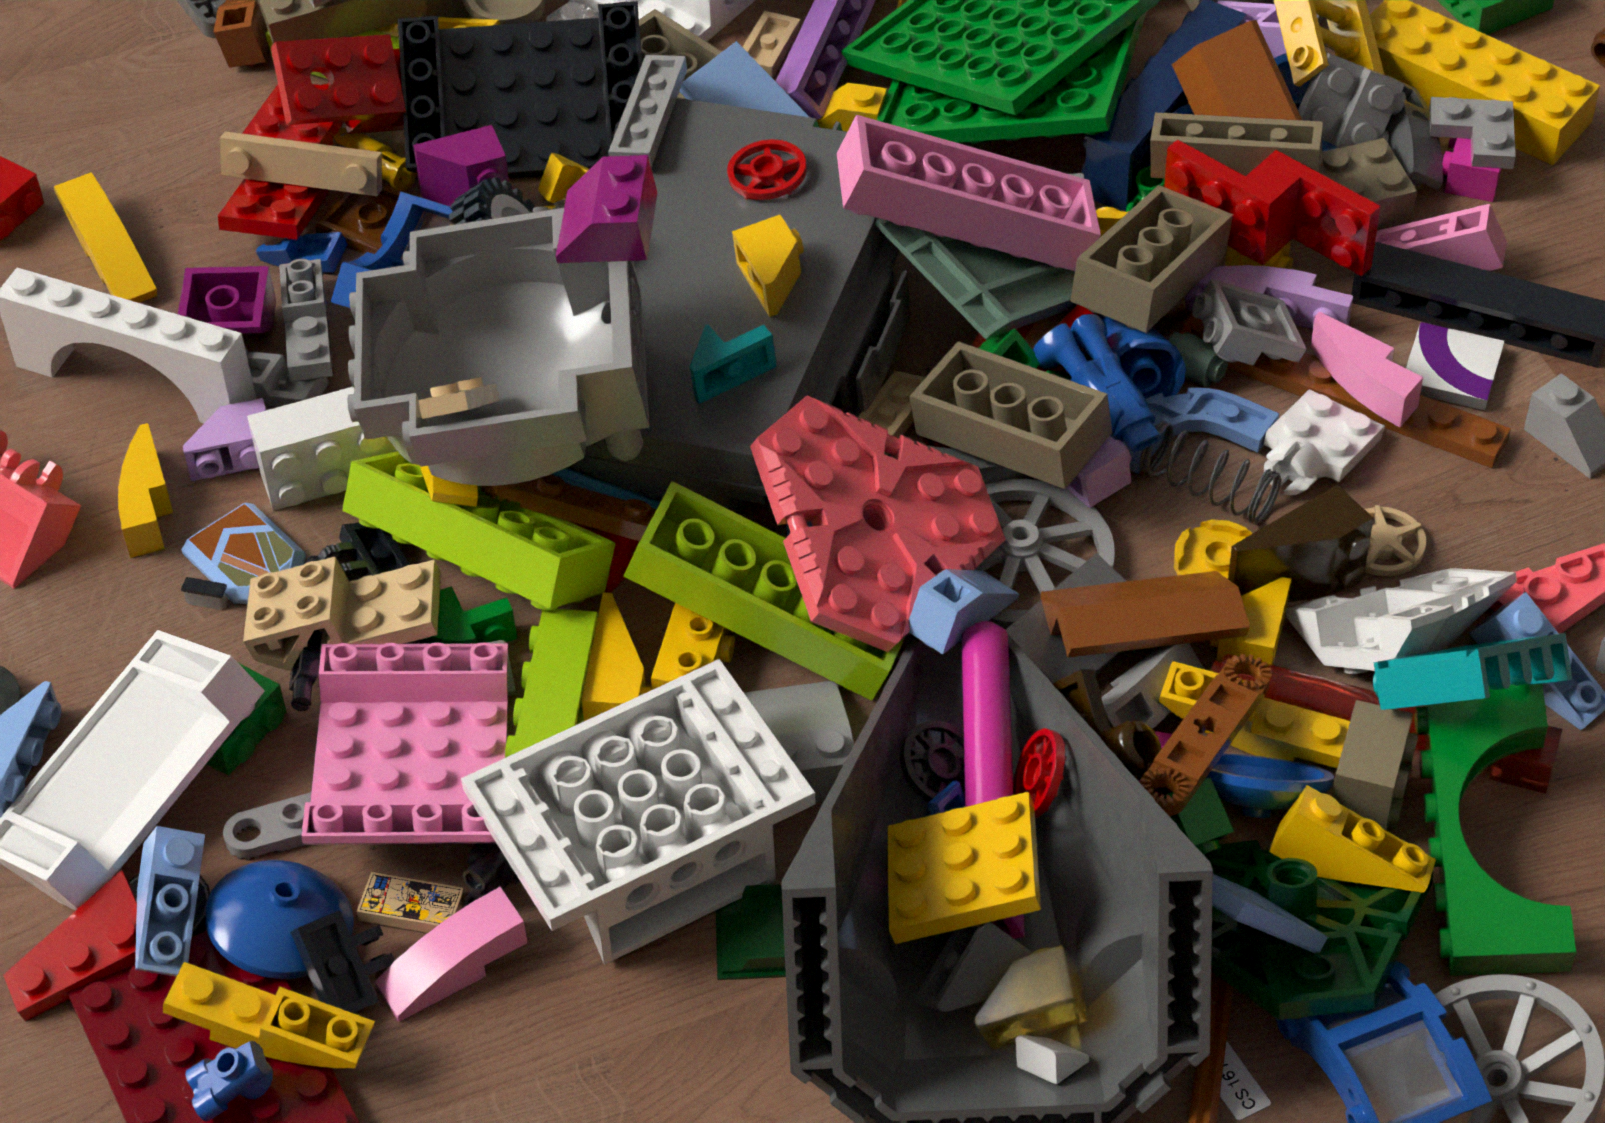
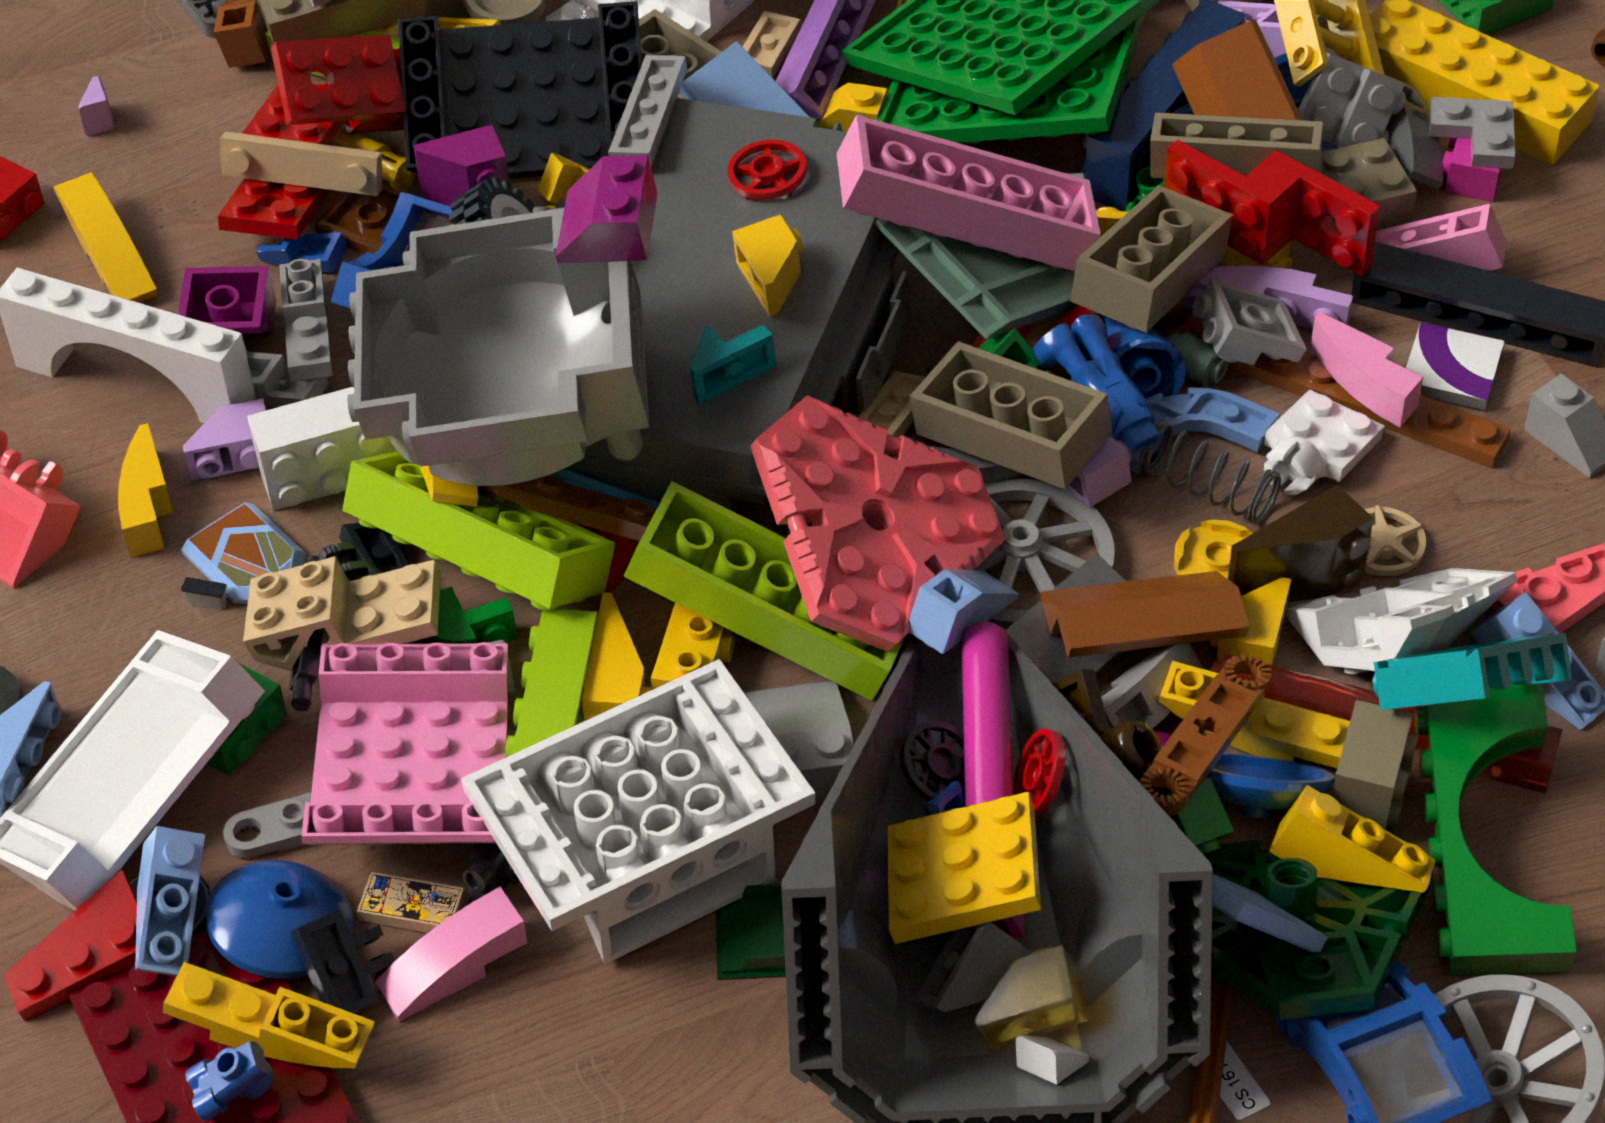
(95, 109): none -> lavender slope
(458, 397): tan plate -> none

